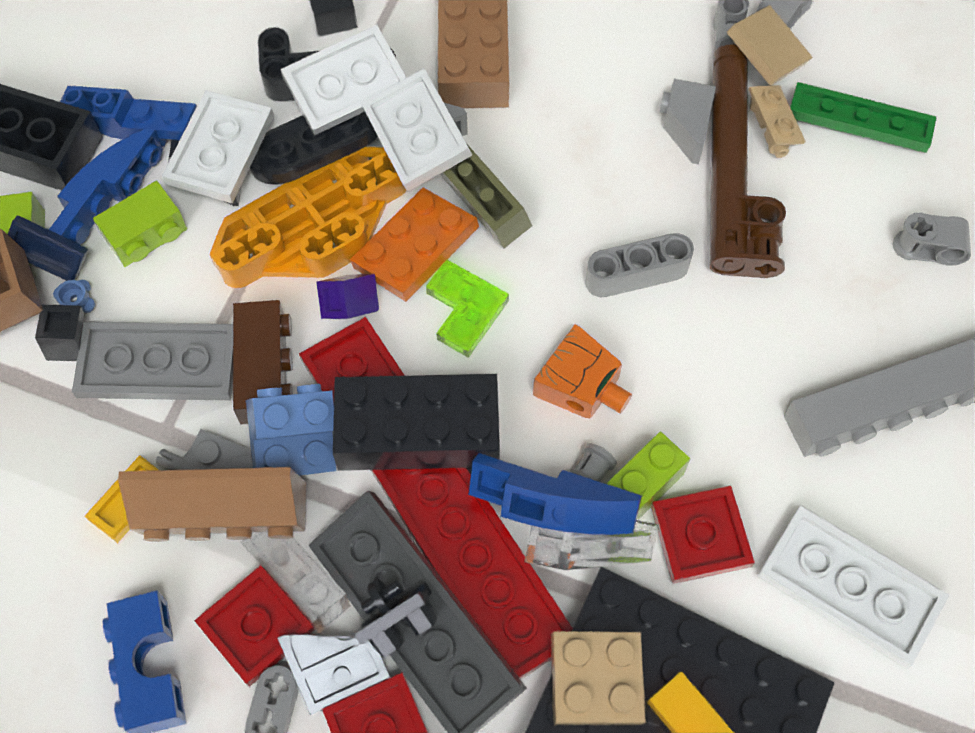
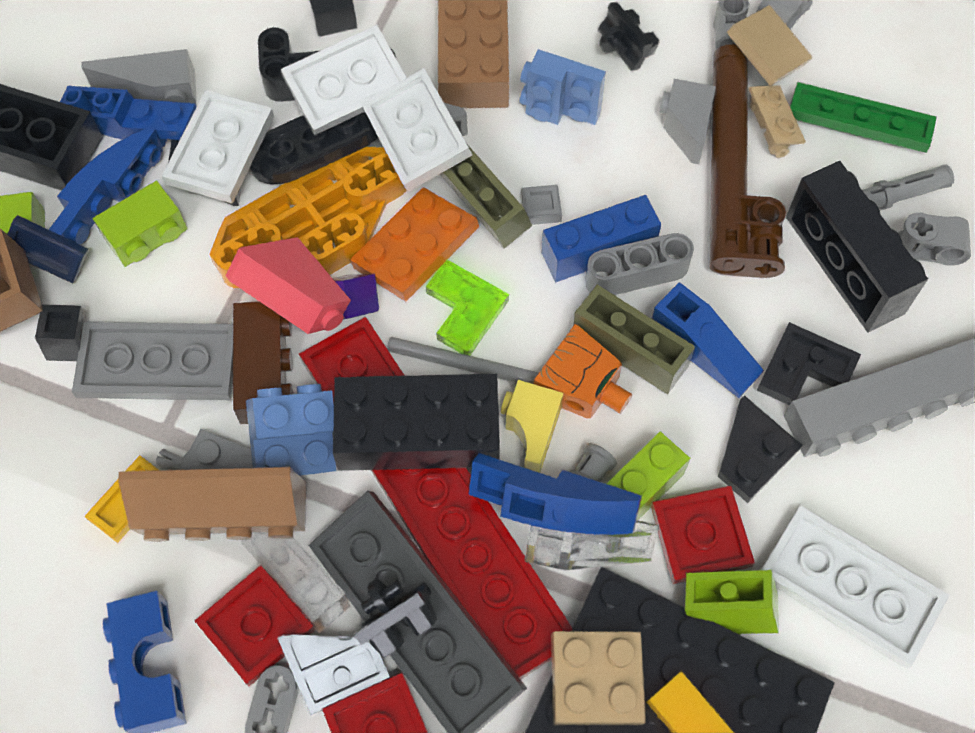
(72, 288): medium blue plate -> none
(146, 76): none -> light grey slope
(290, 283): none -> coral slope
(460, 360): none -> light grey bar
(532, 416): none -> light yellow arch
(542, 204): none -> light grey tile
(561, 88): none -> medium blue plate
(571, 244): none -> blue arch
(622, 34): none -> black hips
(635, 339): none -> olive brick
(716, 346): none -> blue slope
(734, 599): none -> lime slope
(755, 451): none -> black wing
(804, 355): none -> black plate
(855, 246): none -> black brick
(888, 193): none -> light grey pin

